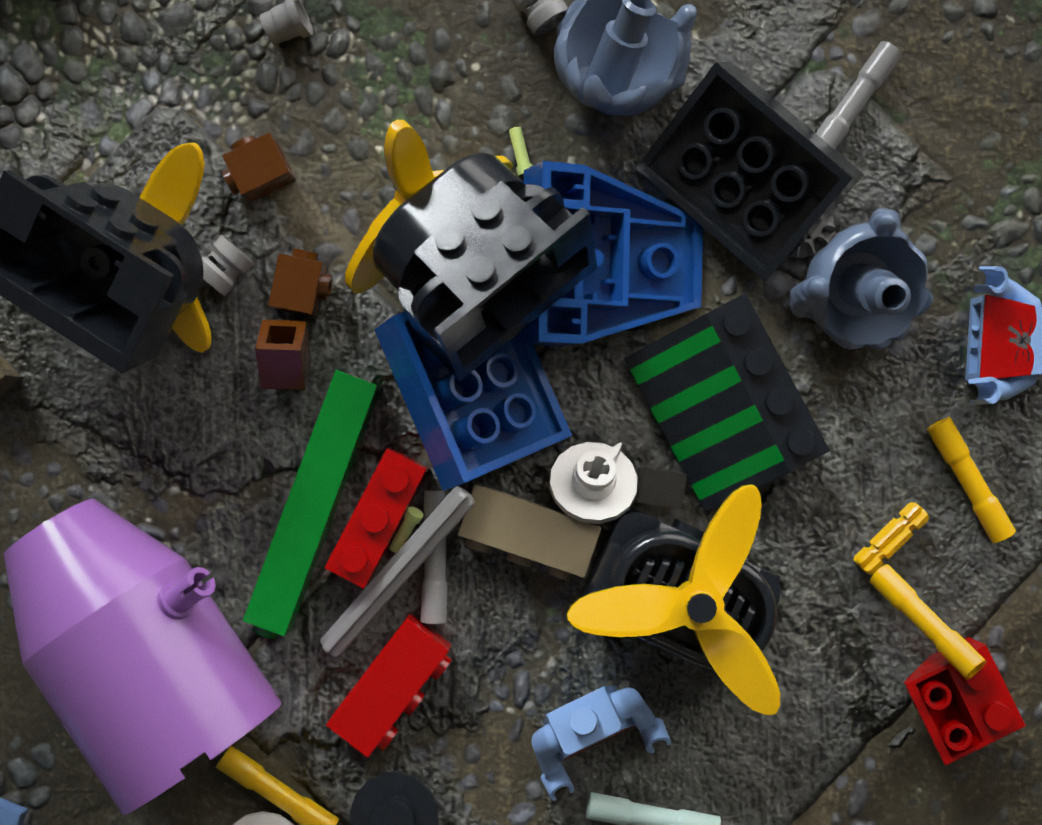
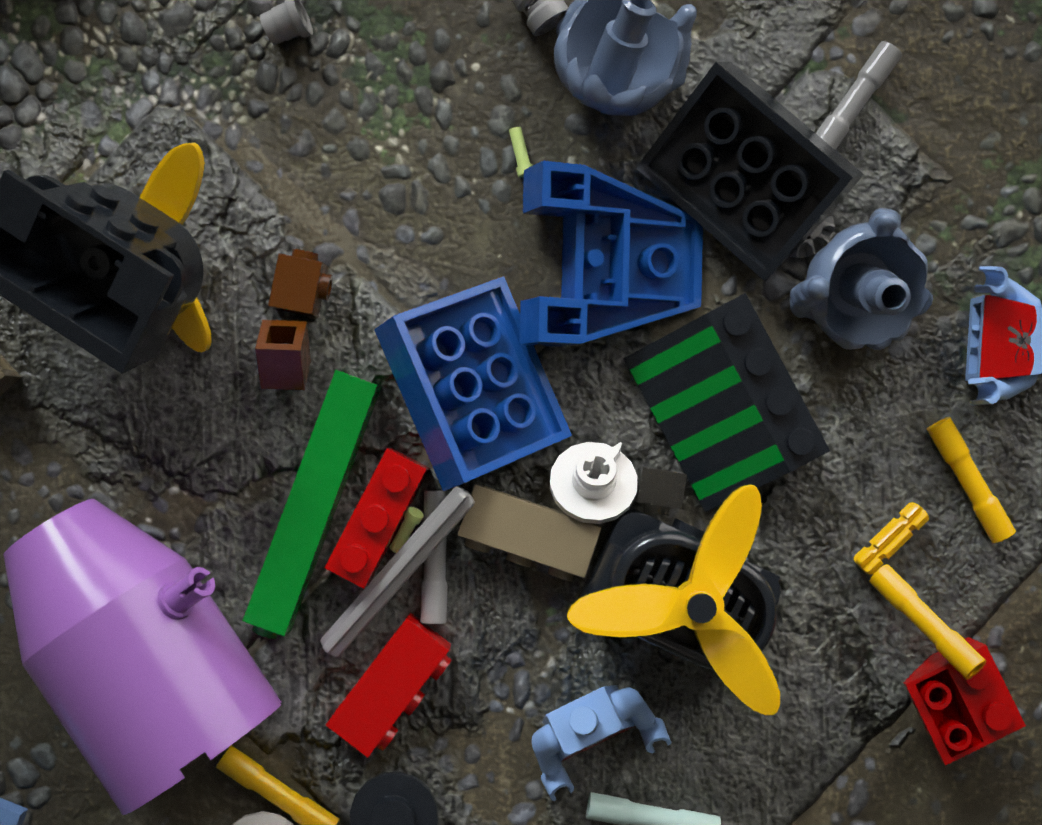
(229, 257): light grey wheel -> none
(256, 167): reddish brown brick -> none
(469, 250): black brick -> none

